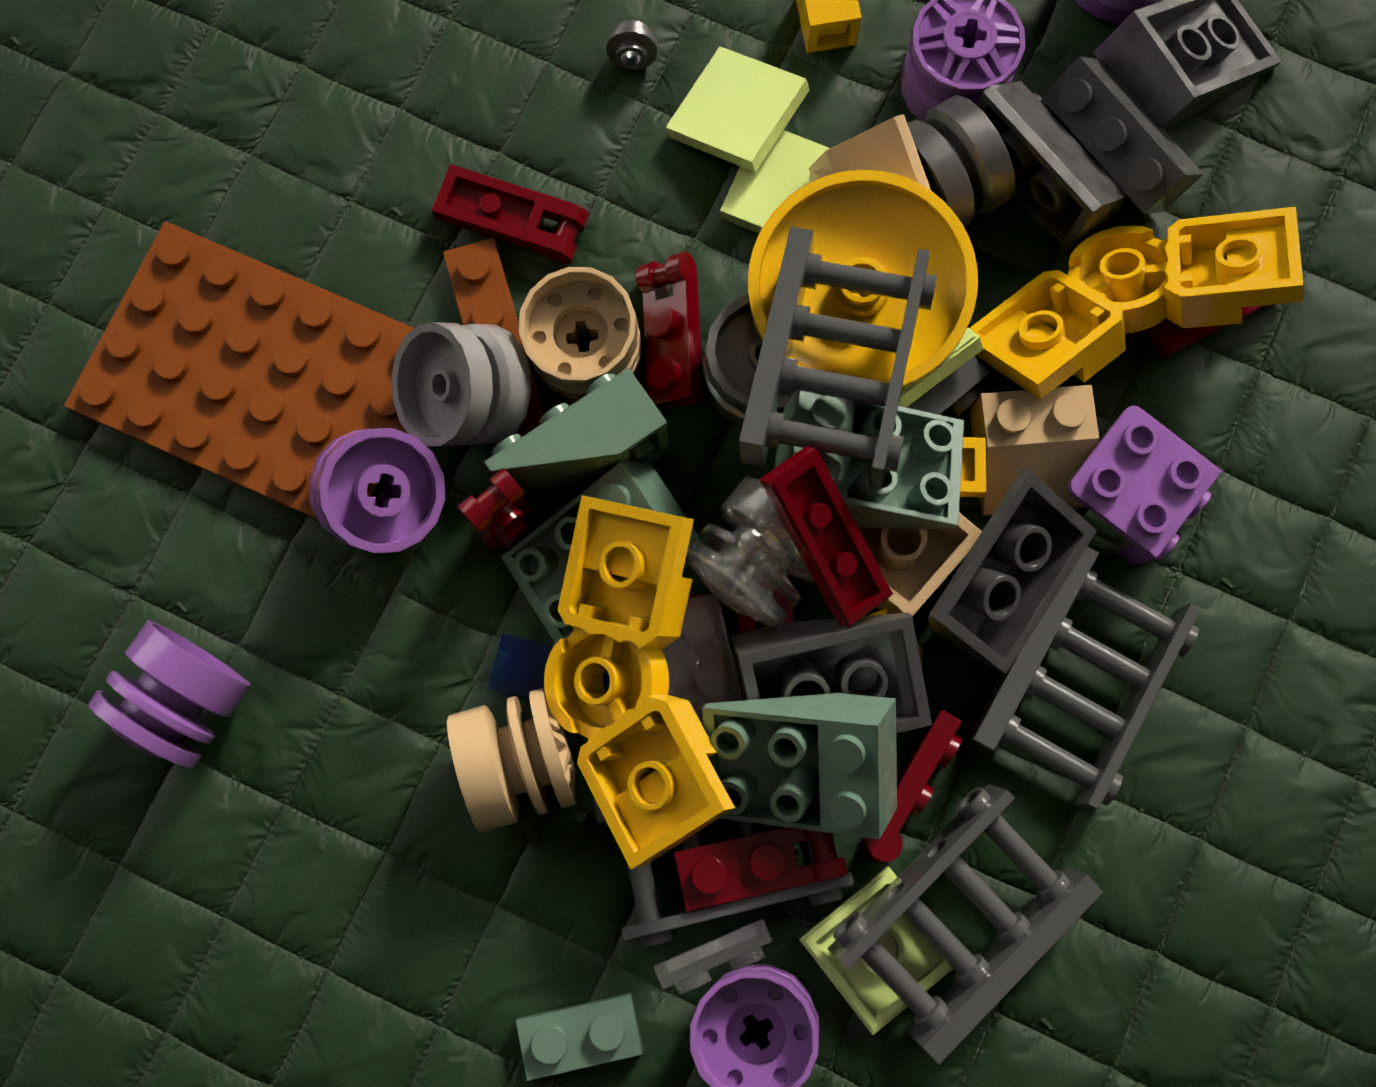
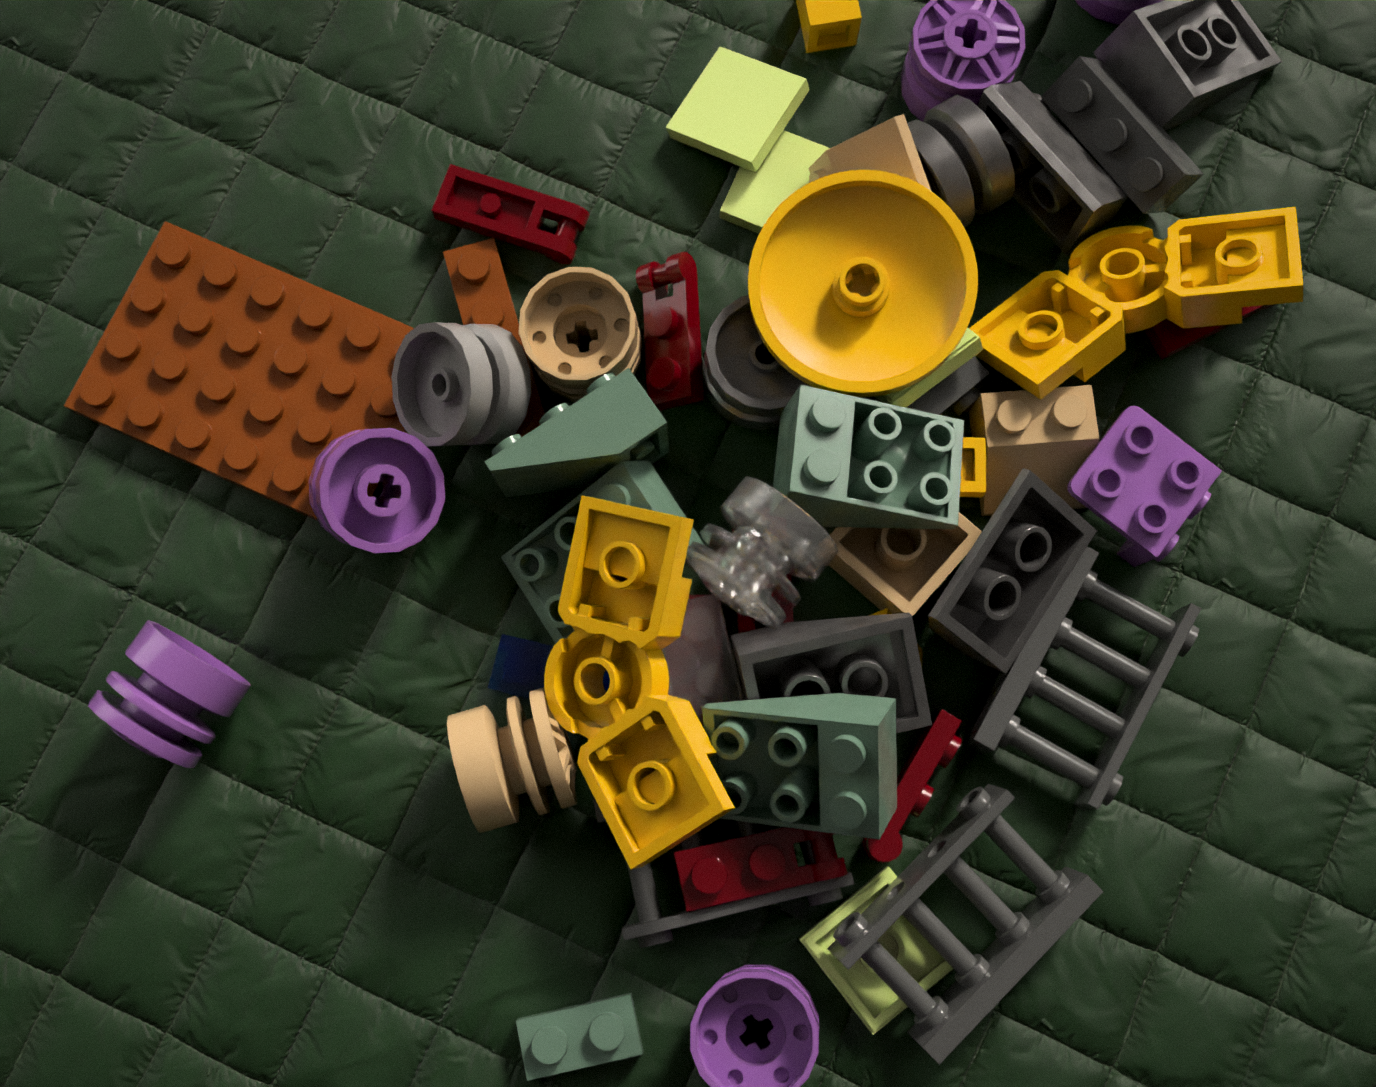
(499, 512): dark red plate -> none
(632, 45): flat silver plate -> none
(691, 967): clear plate -> none
(792, 321): dark grey fence -> none
(826, 536): dark red tile -> none

